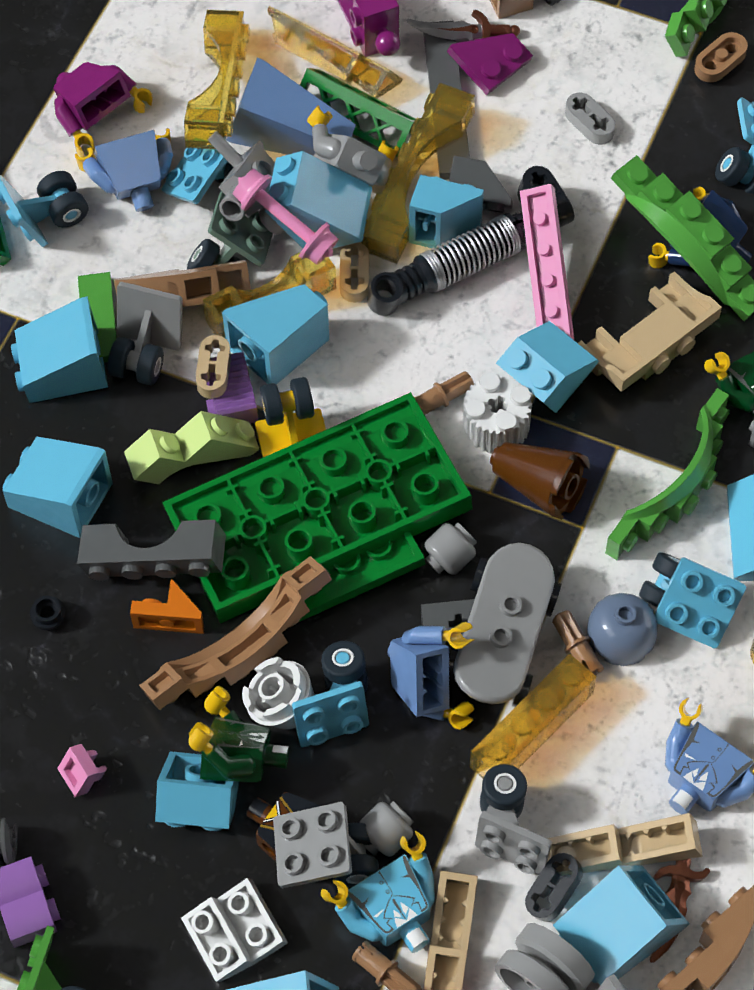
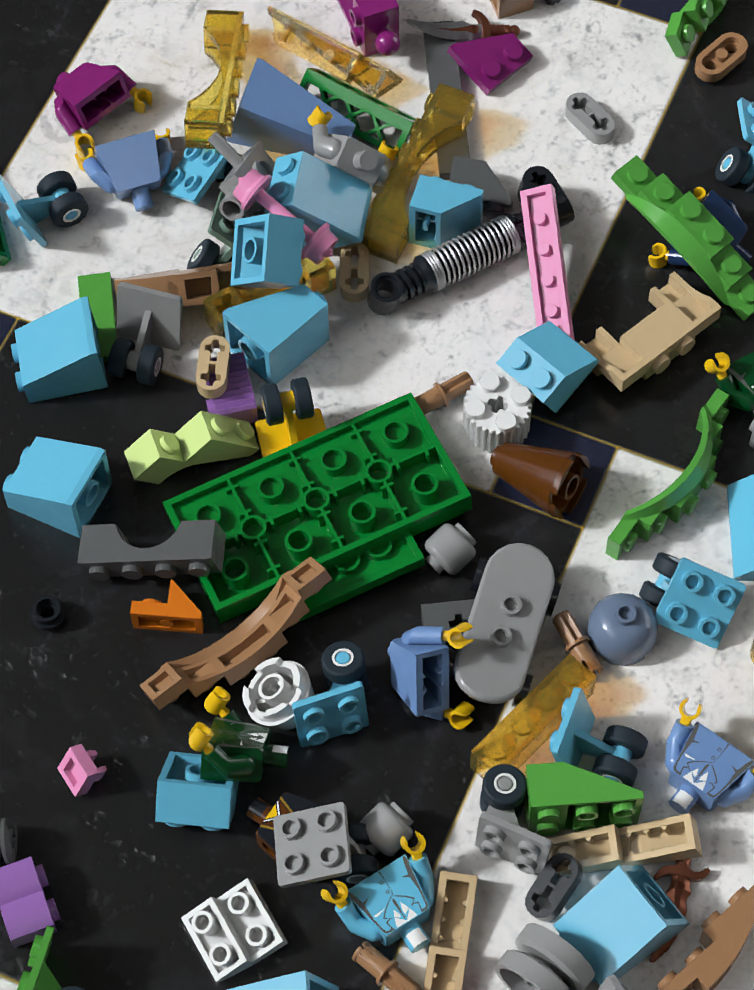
(267, 252): none -> medium azure slope
(576, 800): none -> bright green slope
(612, 753): none -> medium azure plate

